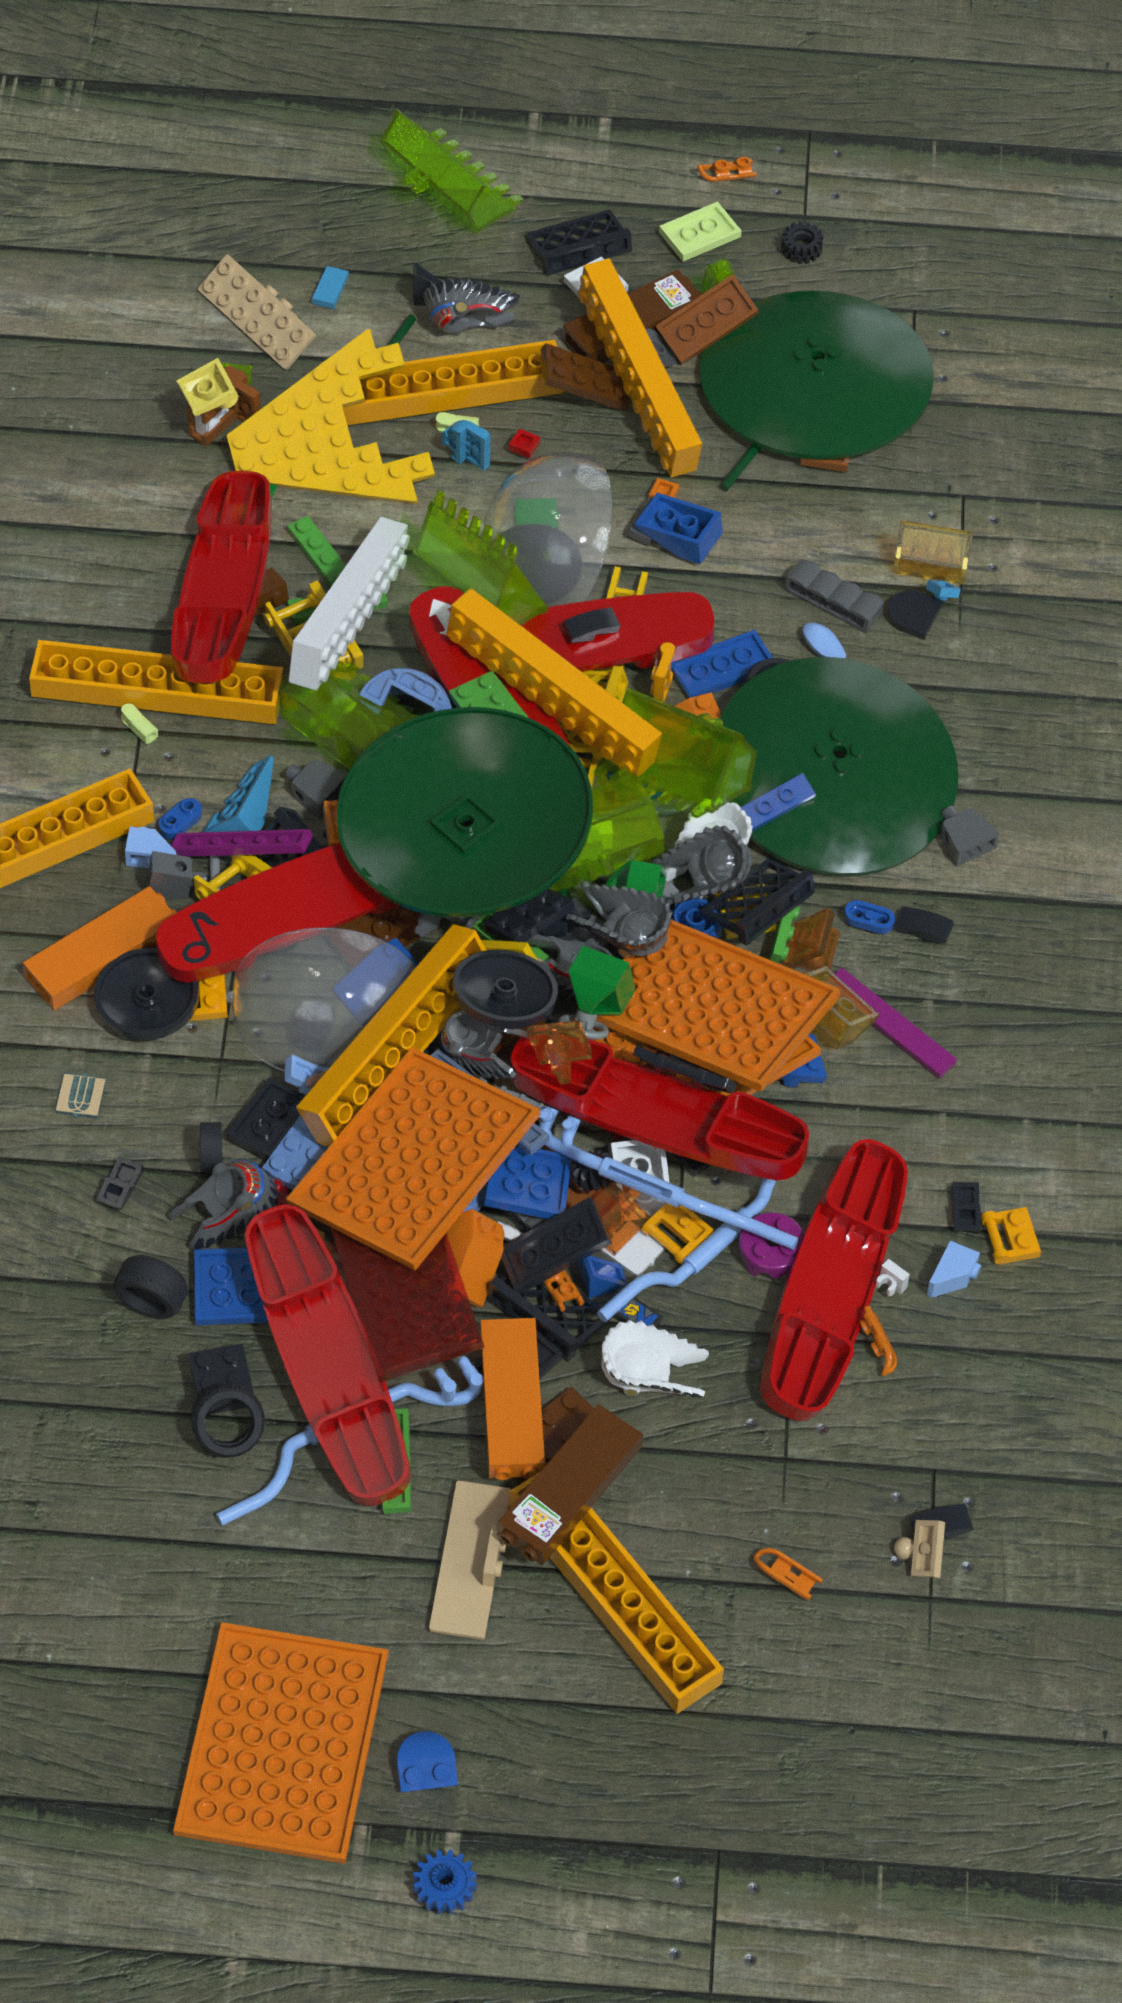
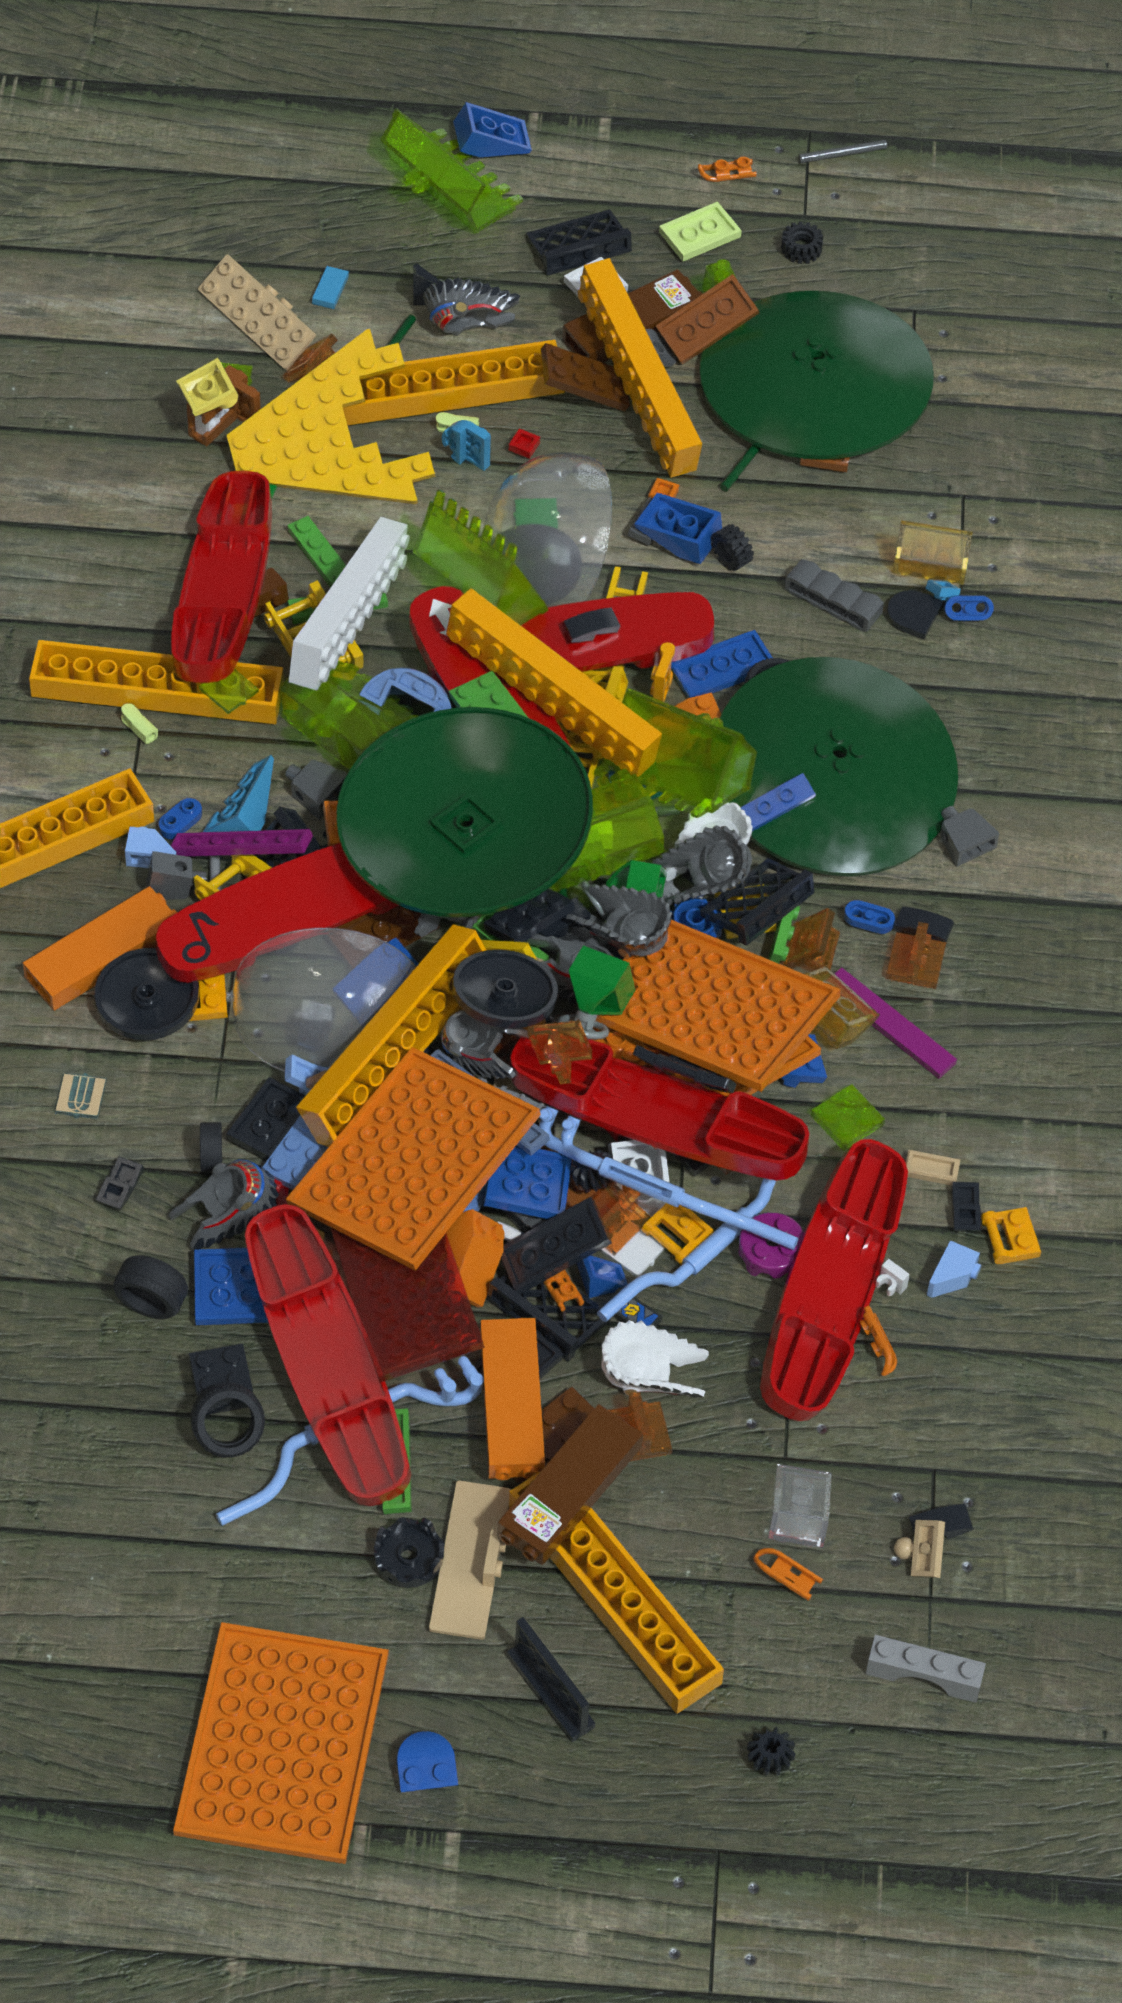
(230, 691): none -> clear neon green piece
(311, 358): none -> clear orange bracket
(403, 1536): none -> black plate
(444, 1868): blue gear -> none
(490, 133): none -> blue slope
(550, 1682): none -> black fence
(650, 1421): none -> clear orange bracket
(732, 547): none -> black tyre
(777, 1743): none -> black gear
(800, 1506): none -> clear slope
(823, 641): light blue arm -> none
(842, 151): none -> dark grey bar
(847, 1117): none -> clear neon green plate
(898, 1659): none -> light grey arch
(916, 958): none -> clear orange bracket
(932, 1167): none -> tan tile
(968, 607): none -> blue plate

